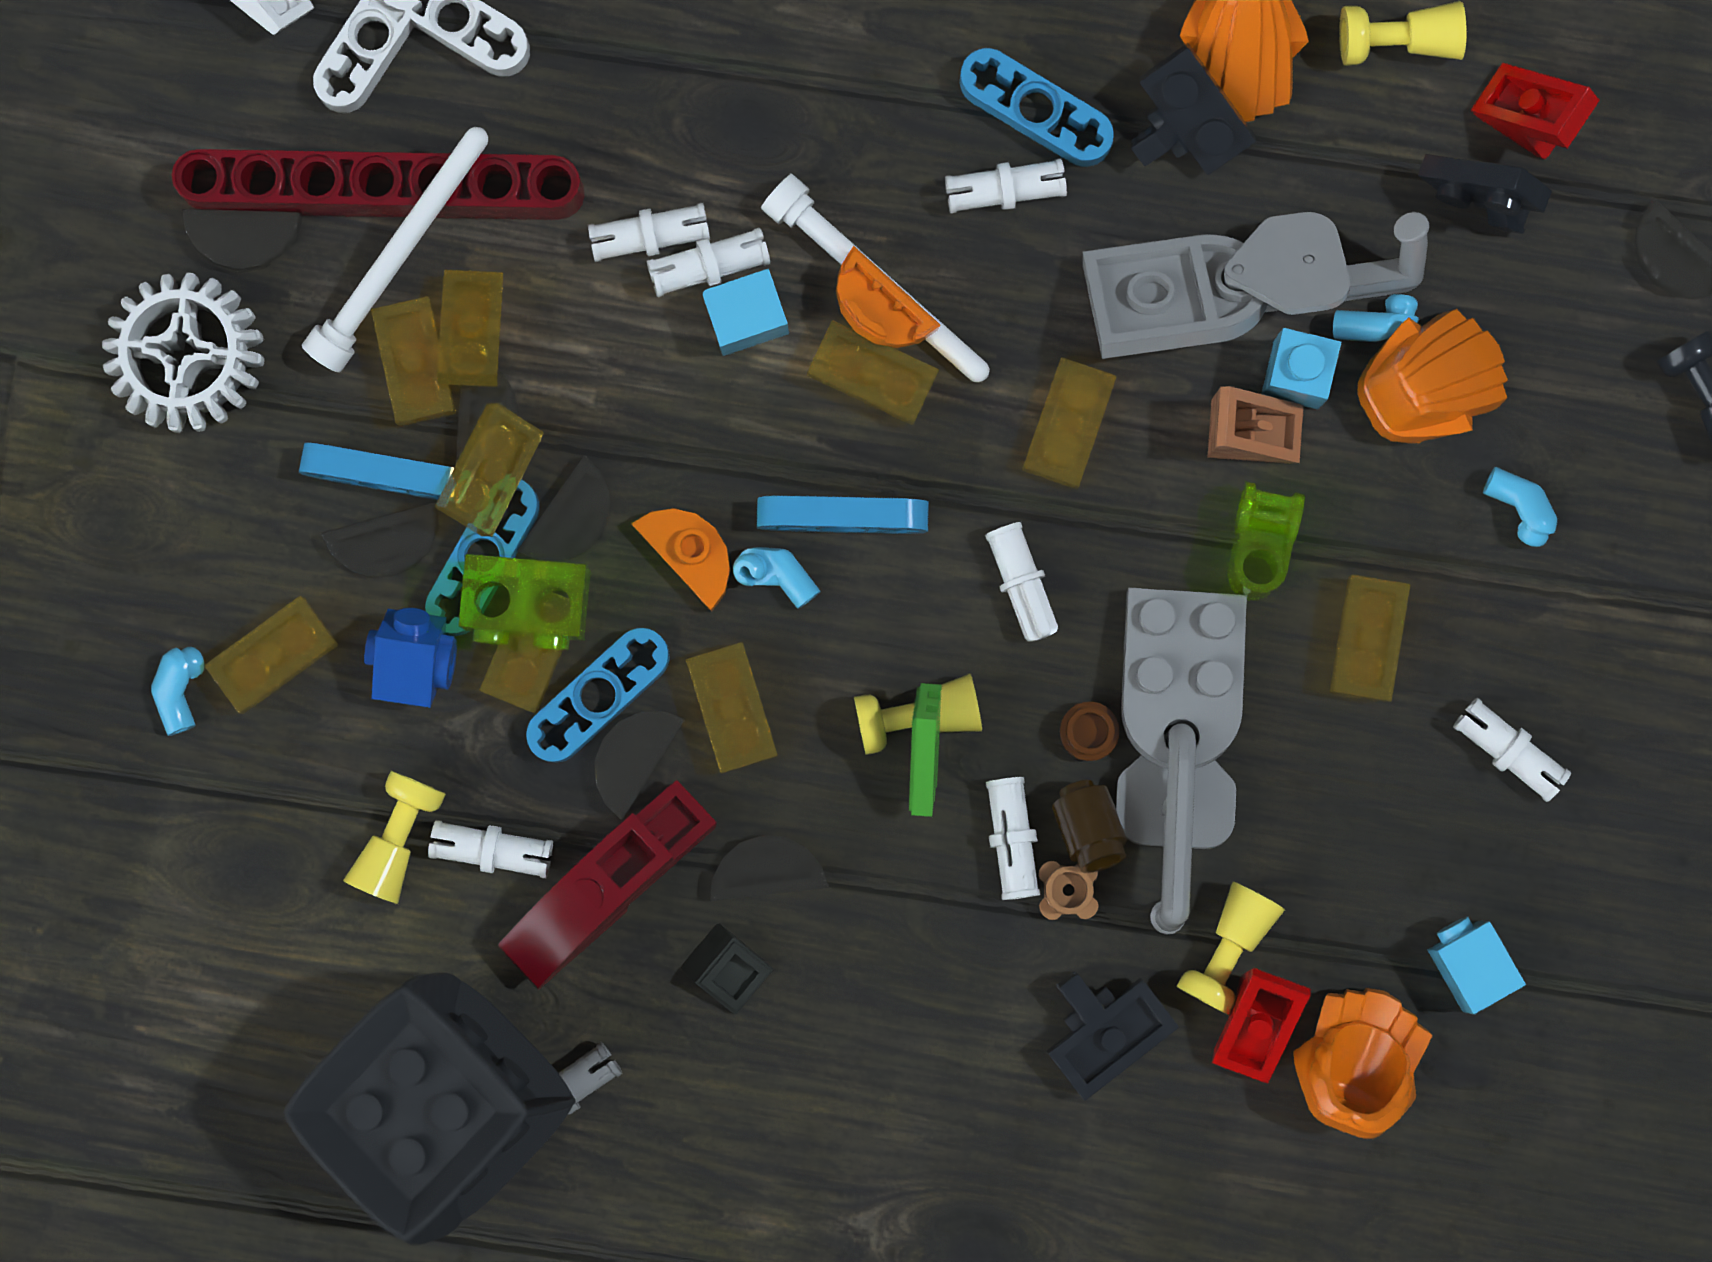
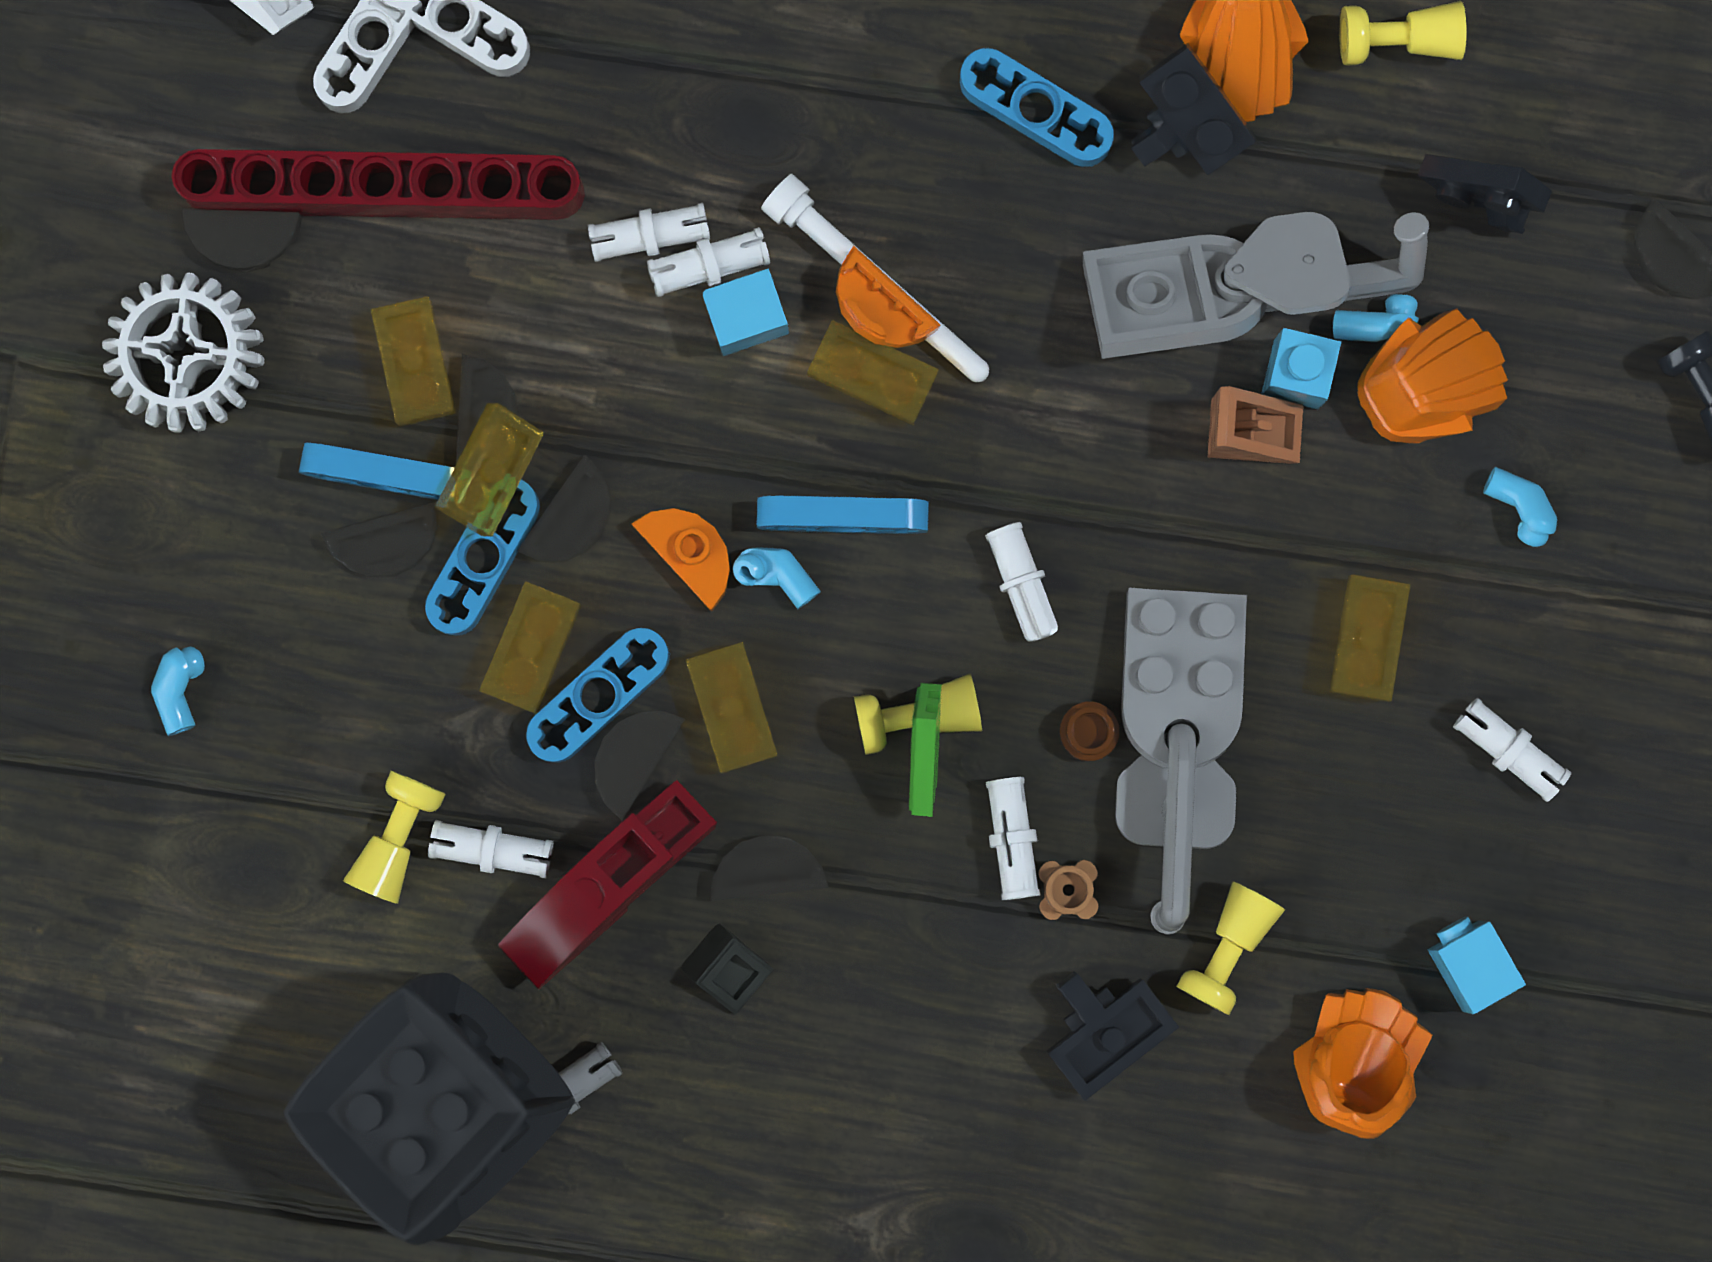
(271, 655): clear yellow plate -> none
(334, 340): white piece -> none
(410, 657): blue brick -> none
(470, 328): clear yellow plate -> none
(527, 585): clear neon green brick -> none
(1006, 185): white pin -> none
(1069, 423): clear yellow plate -> none
(1090, 826): dark brown brick -> none
(1260, 1024): red slope -> none
(1264, 529): clear neon green piece -> none
(1535, 108): red slope -> none

